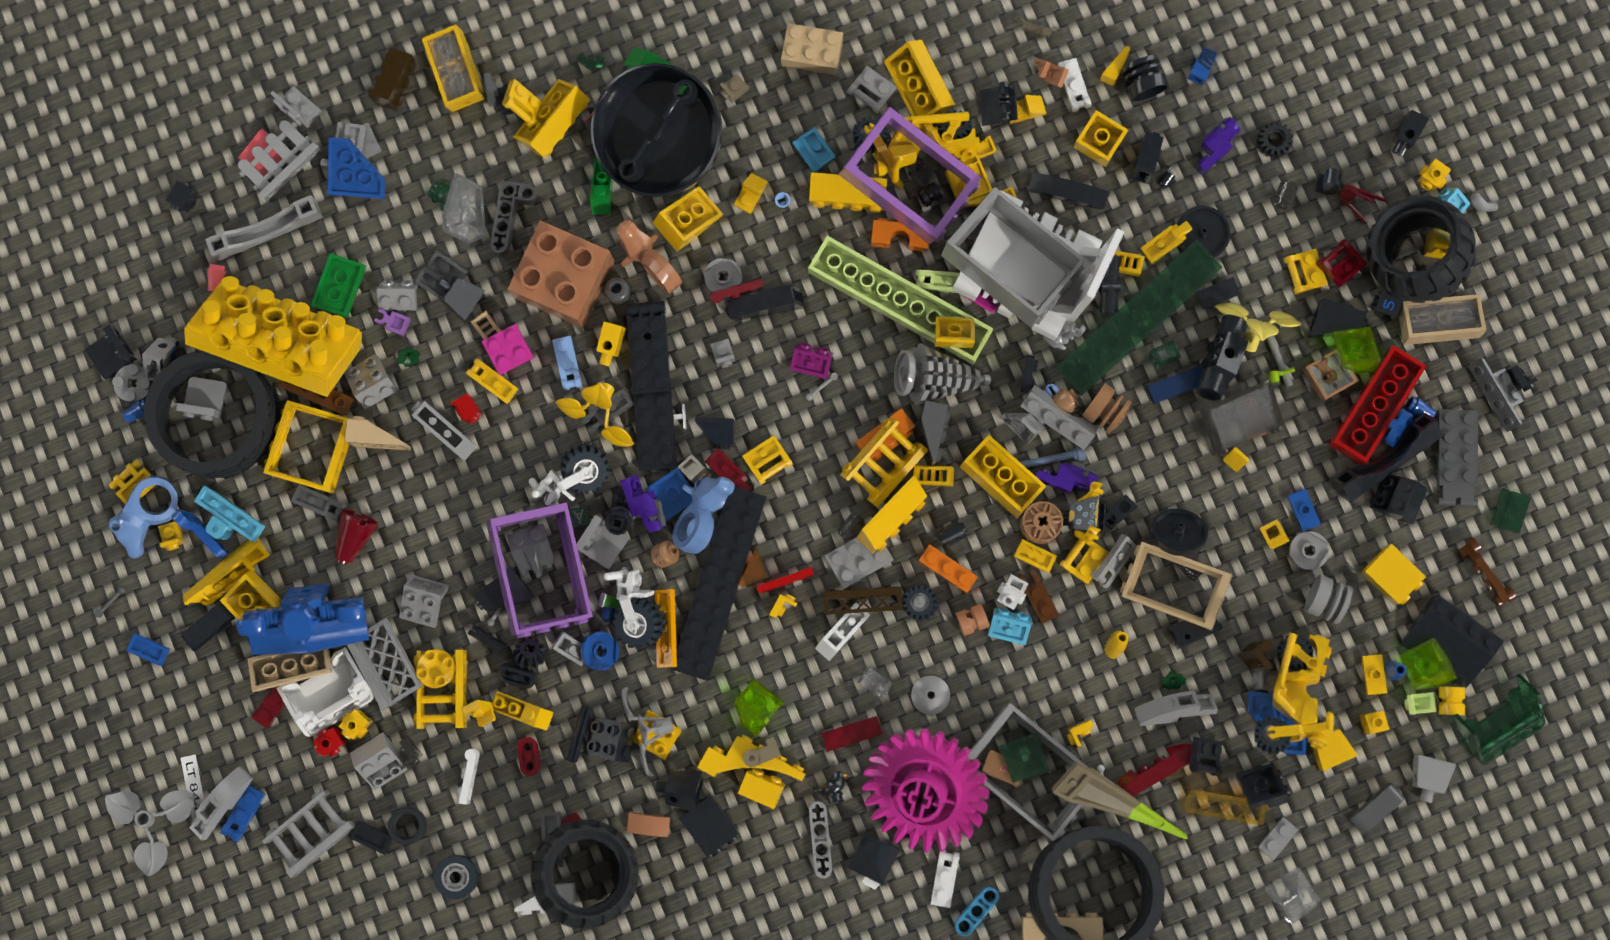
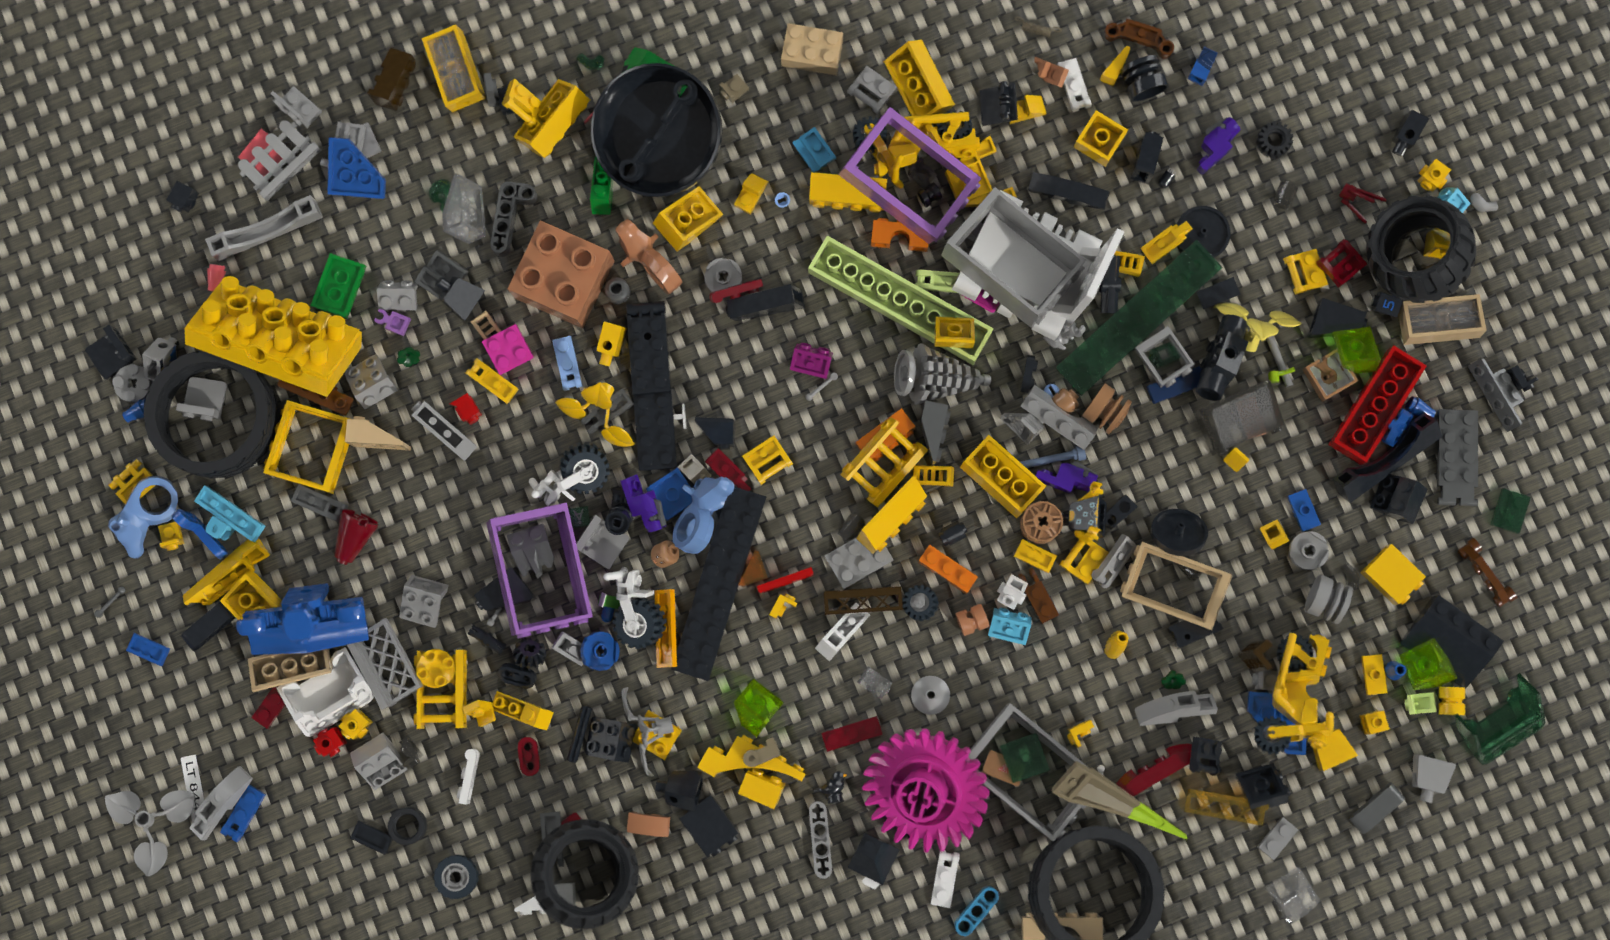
(327, 840): light grey fence -> none
(723, 353): light grey bracket -> none
(1140, 34): none -> reddish brown plate
(1153, 341): none -> light grey window
(1328, 182): black leg -> none

